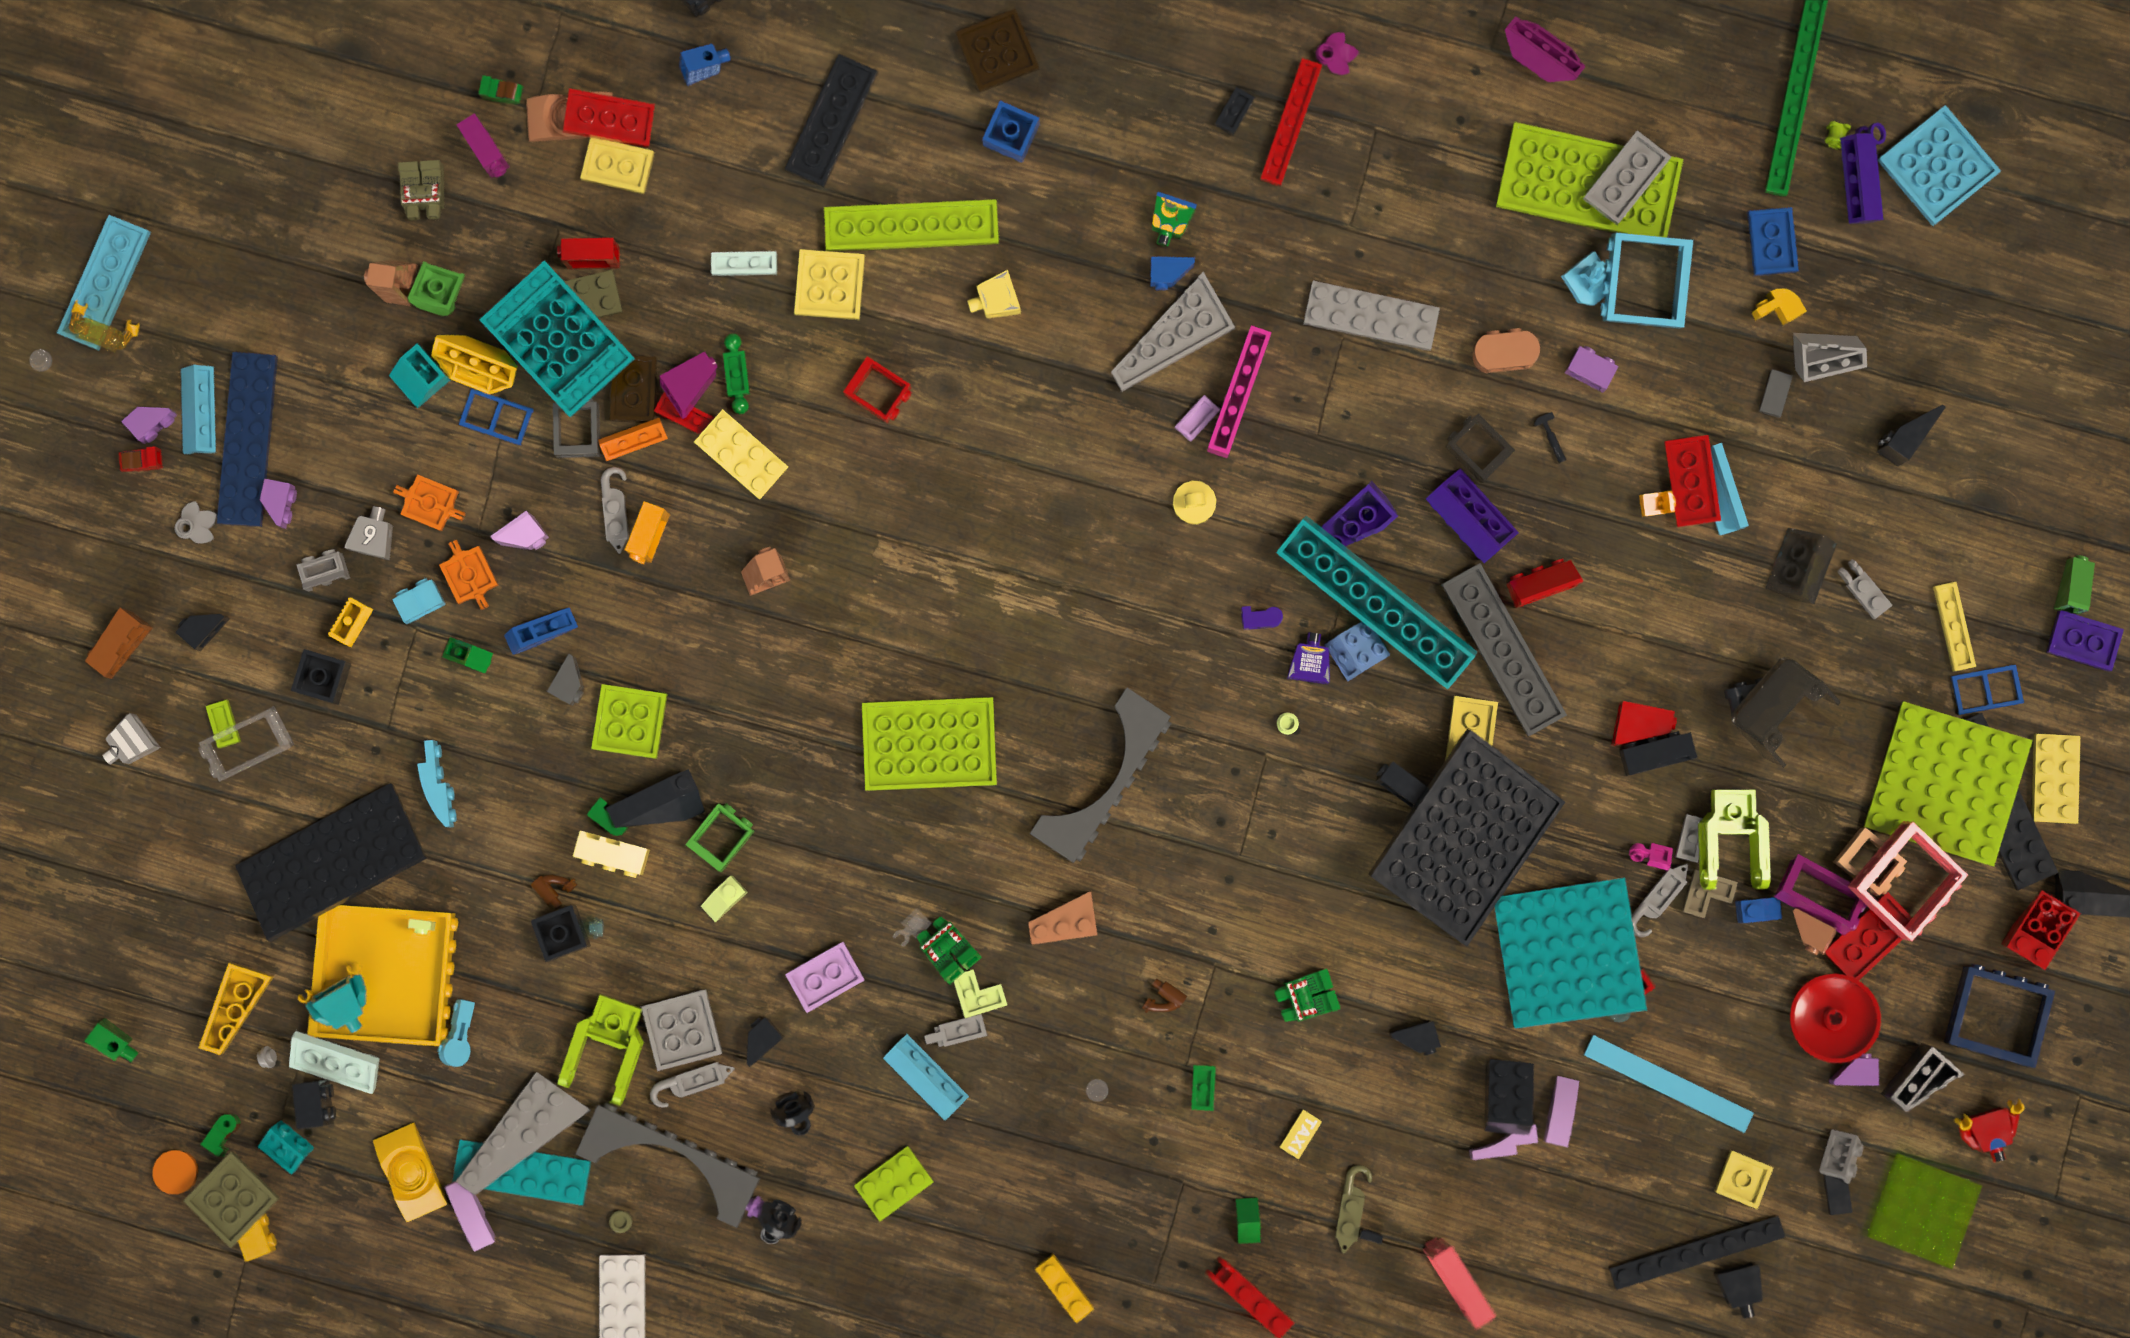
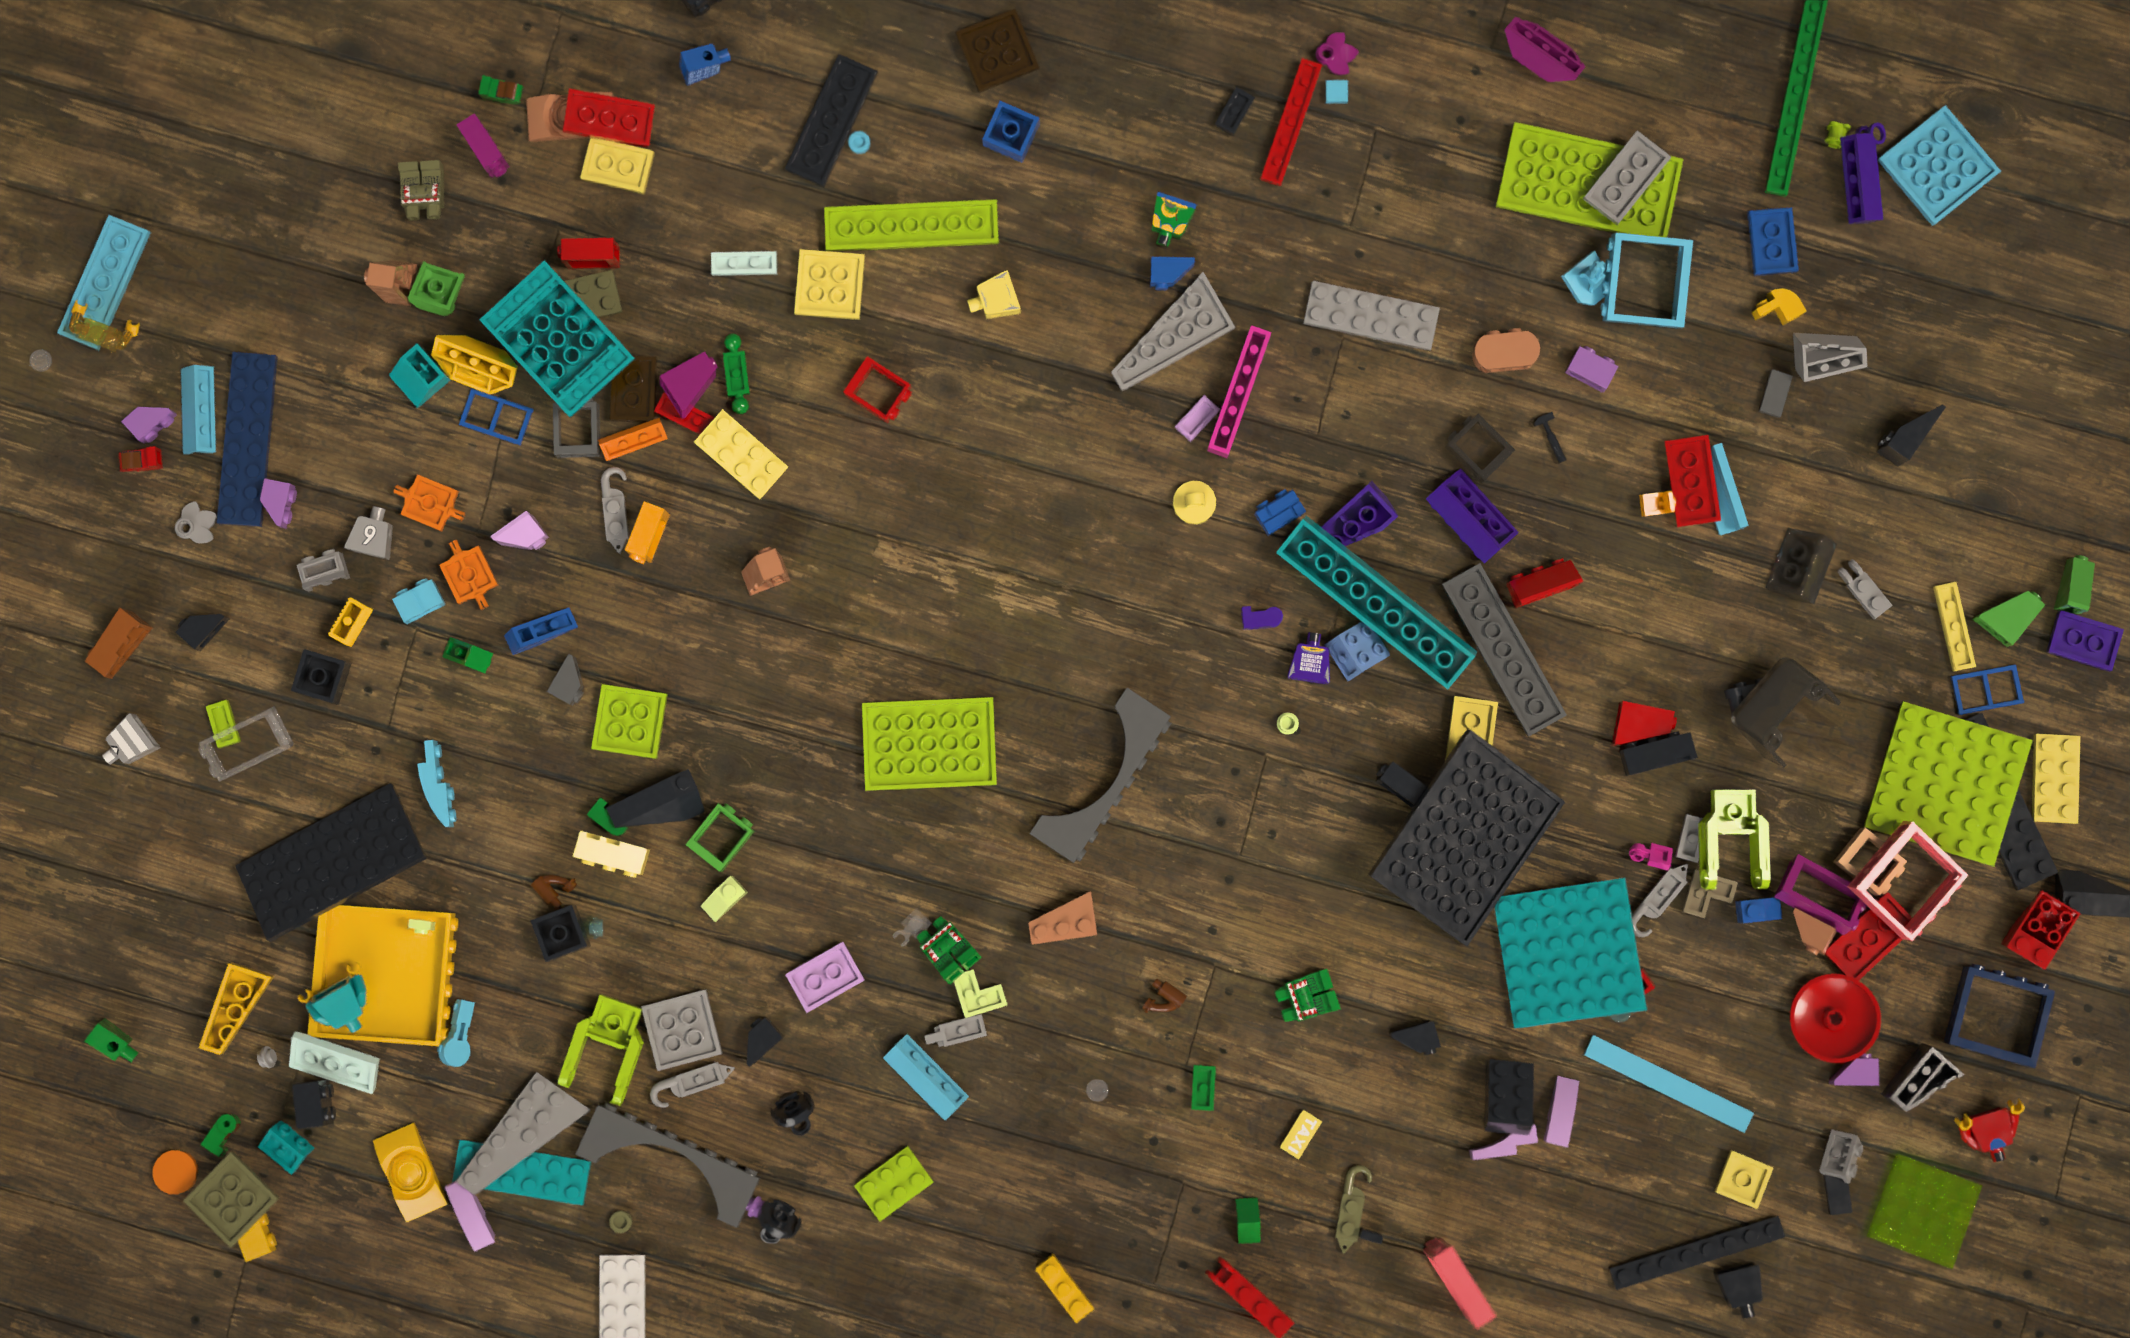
(859, 142): none -> medium azure tile
(1279, 512): none -> blue brick
(1336, 91): none -> medium azure tile
(2011, 617): none -> bright green slope

